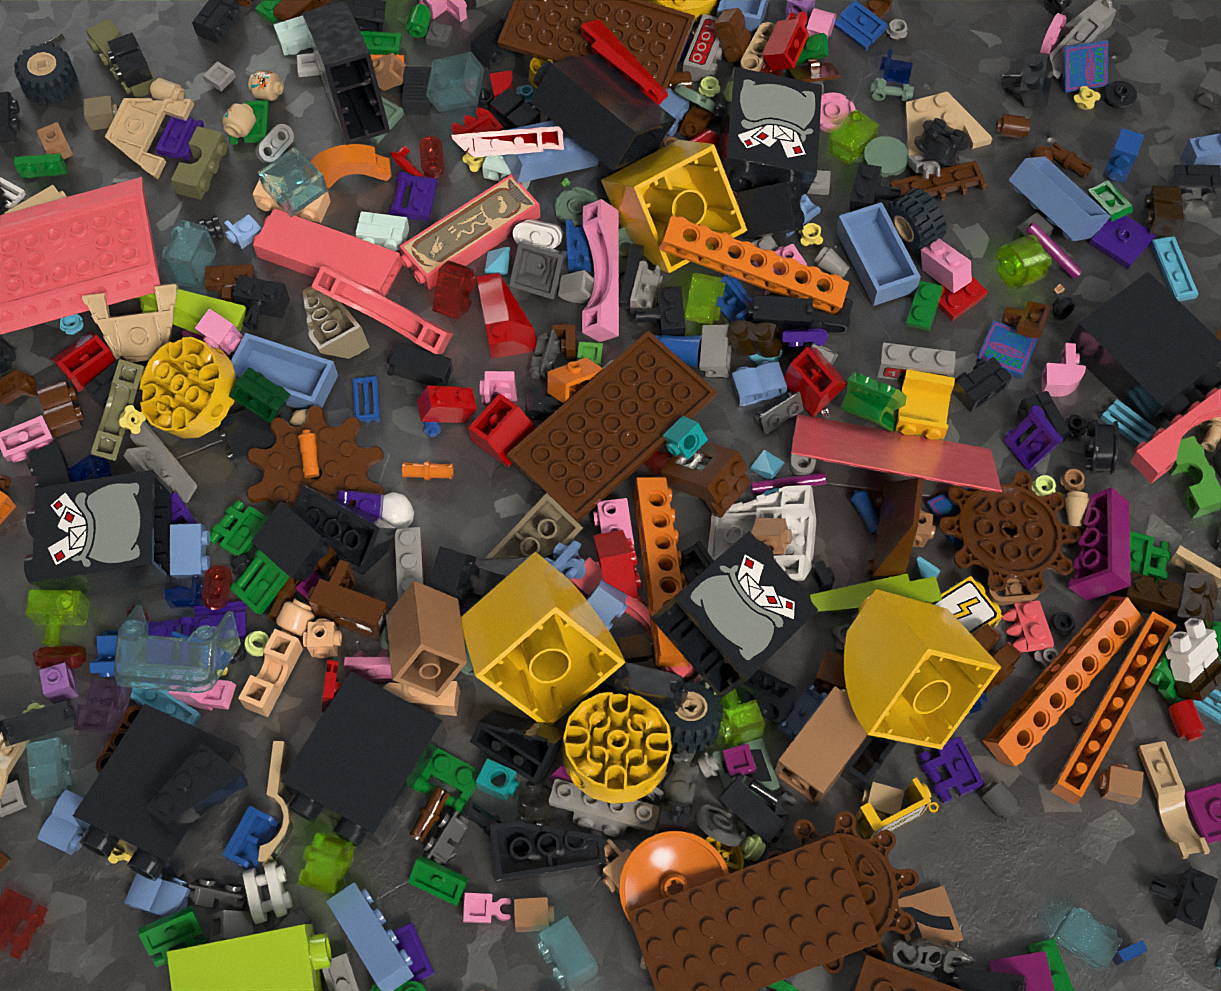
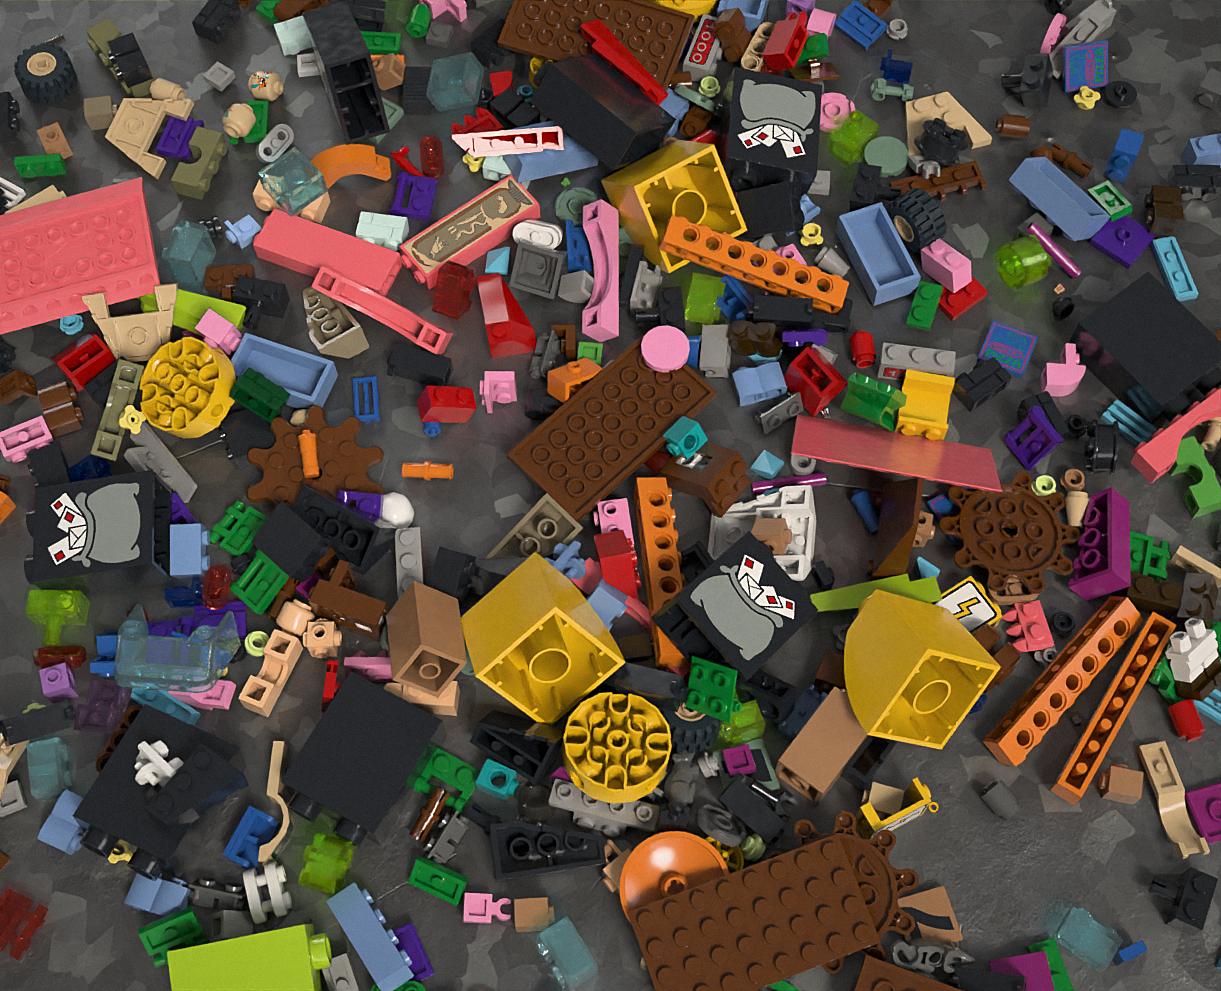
(152, 766): none -> white hips
(500, 428): red slope -> none
(665, 348): none -> bright pink tile
(712, 689): none -> green hinge
(862, 349): none -> red brick
(959, 767): dark purple plate -> none
(1029, 321): reddish brown hinge -> none

